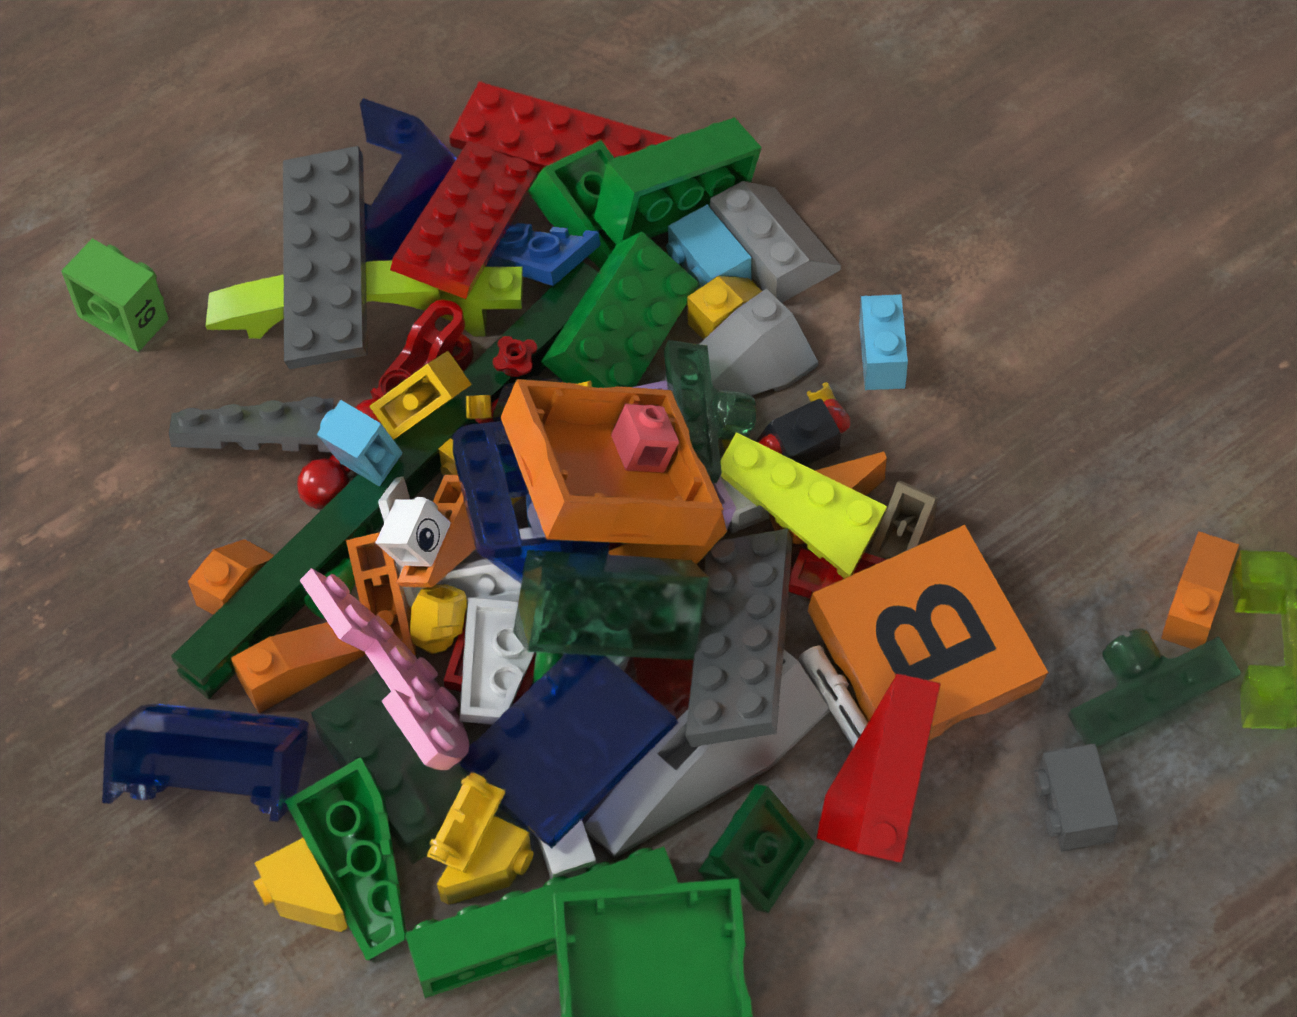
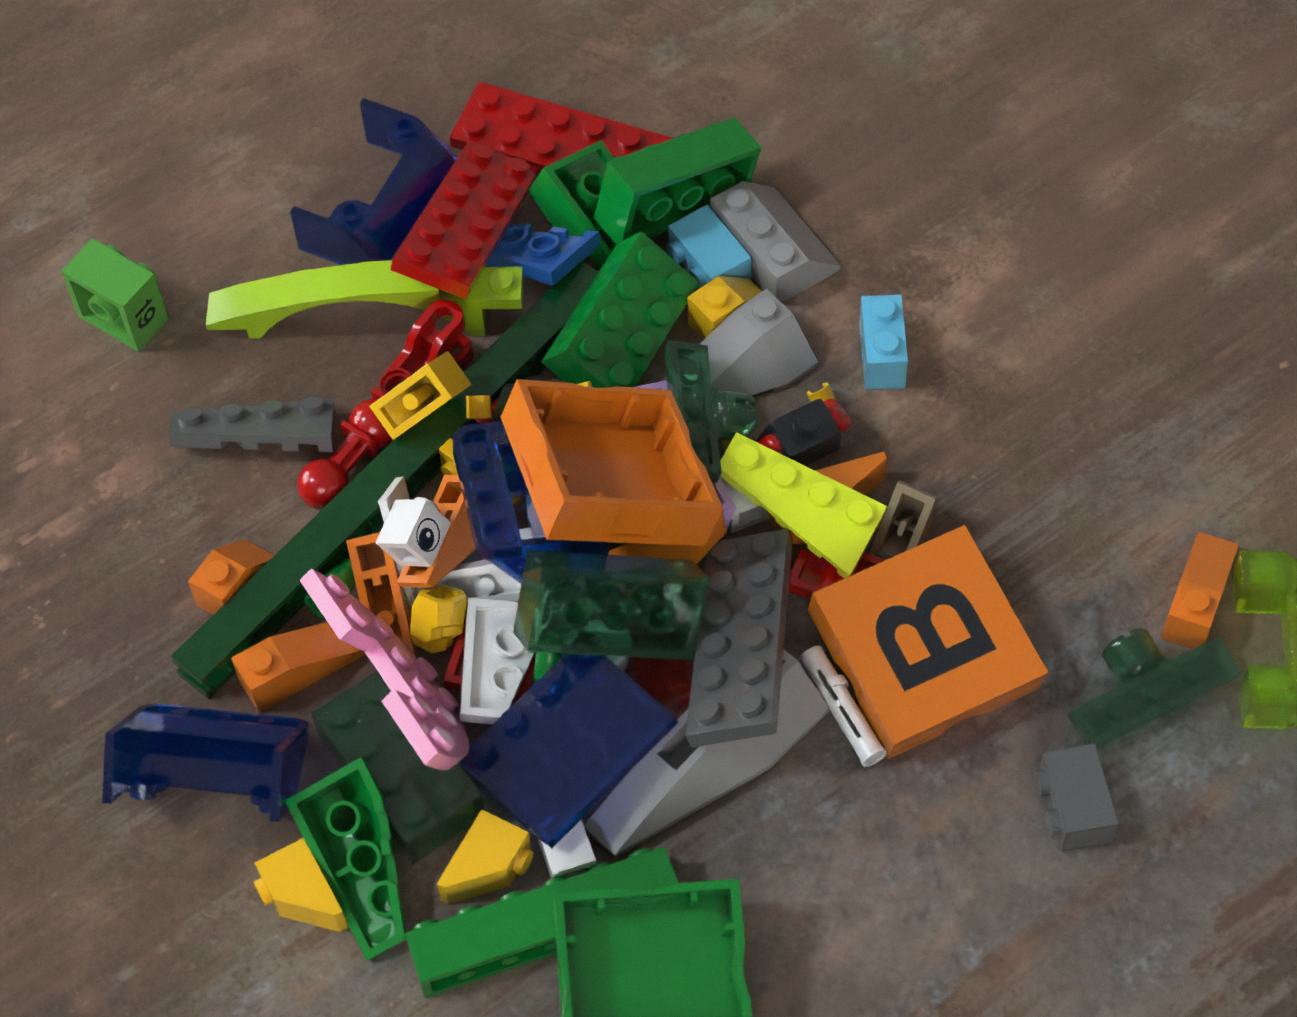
(324, 258): dark grey plate -> none
(359, 442): medium azure brick -> none
(466, 822): yellow hinge -> none
(514, 365): red plate -> none
(644, 438): coral brick -> none
(760, 848): dark green bracket -> none
(879, 782): red wedge -> none

